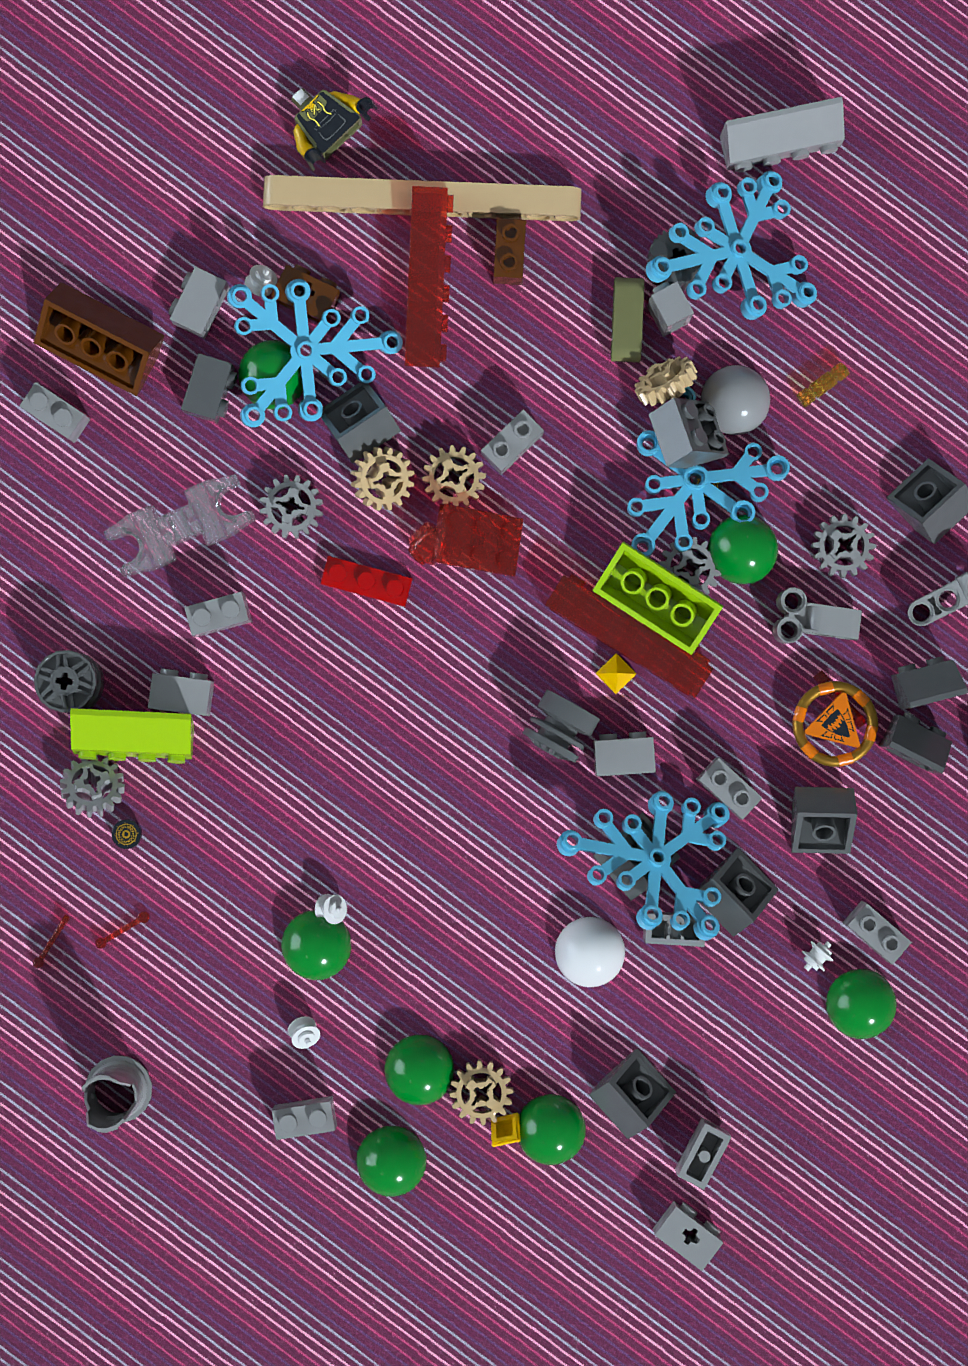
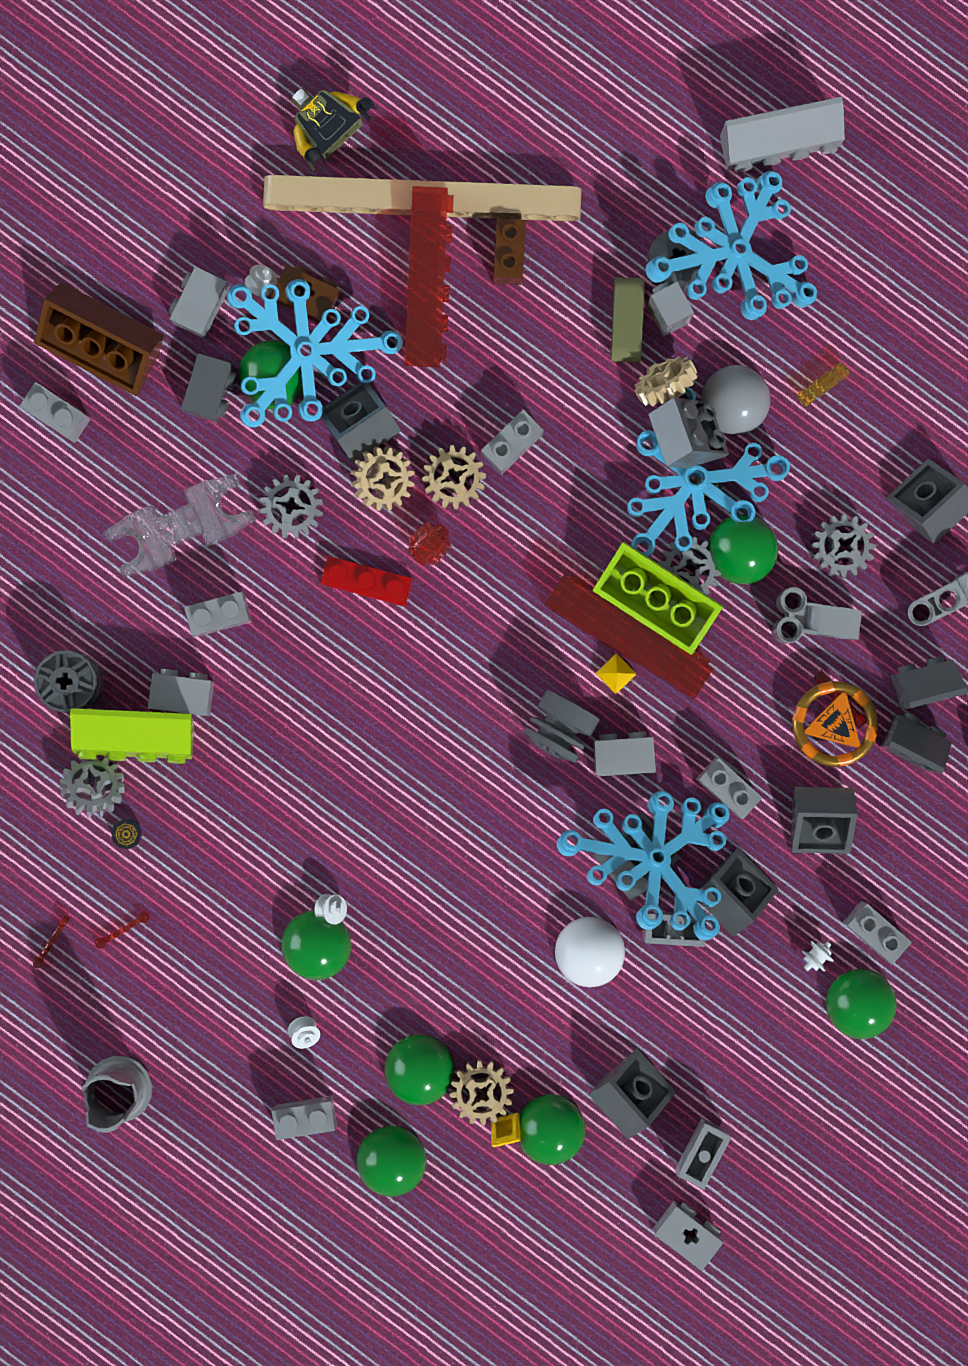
(477, 540): clear red plate -> none

